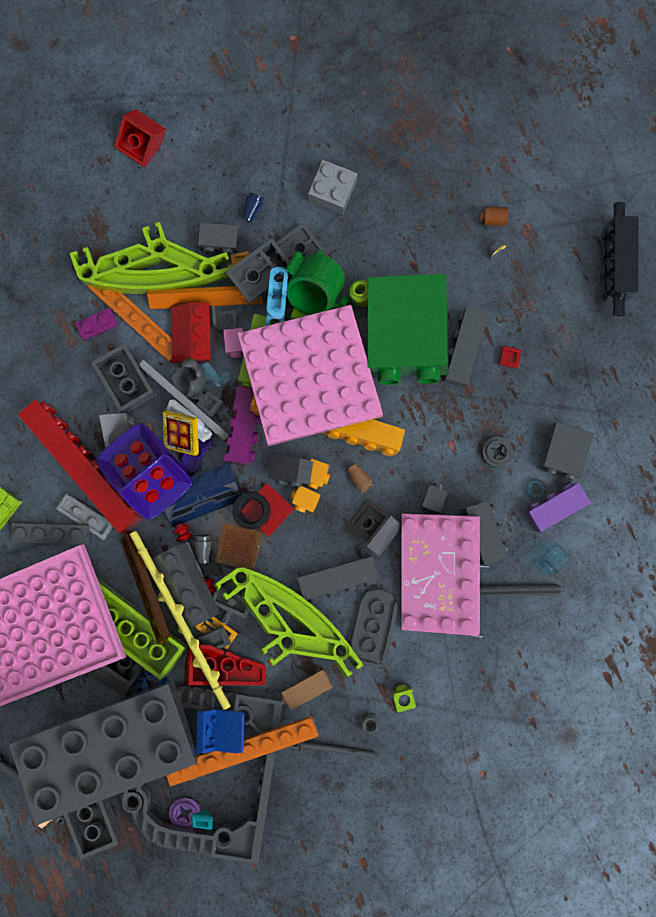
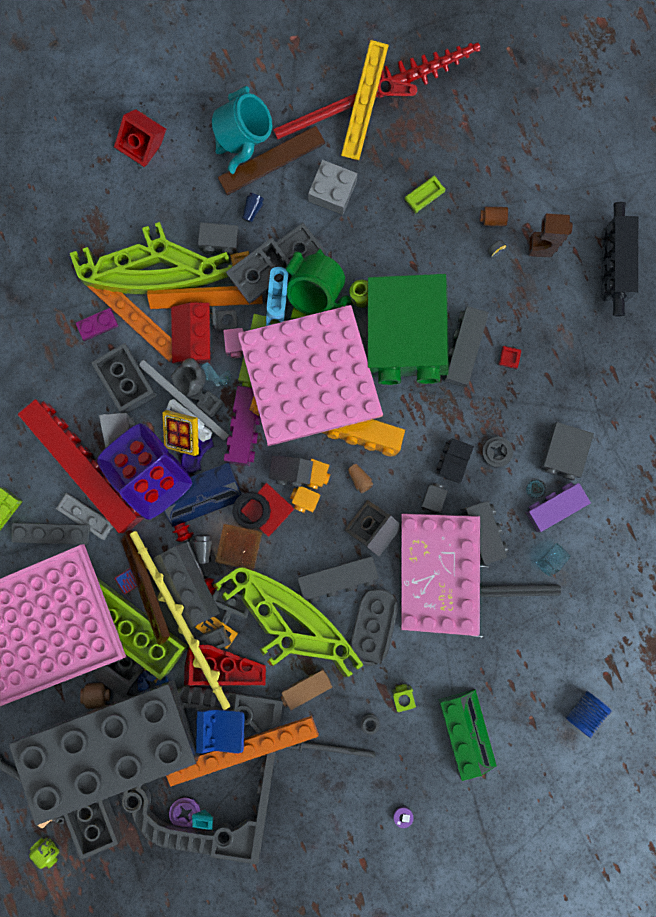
(44, 853): none -> lime head
(94, 695): none -> medium nougat head
(126, 581): none -> tile
(241, 126): none -> teal piece
(271, 160): none -> reddish brown tile
(364, 99): none -> yellow tile
(398, 86): none -> red piece
(403, 817): none -> medium lavender tile
(424, 194): none -> lime tile
(455, 460): none -> black brick
(467, 734): none -> green slope
(553, 232): none -> reddish brown arch
(589, 726): none -> blue piece

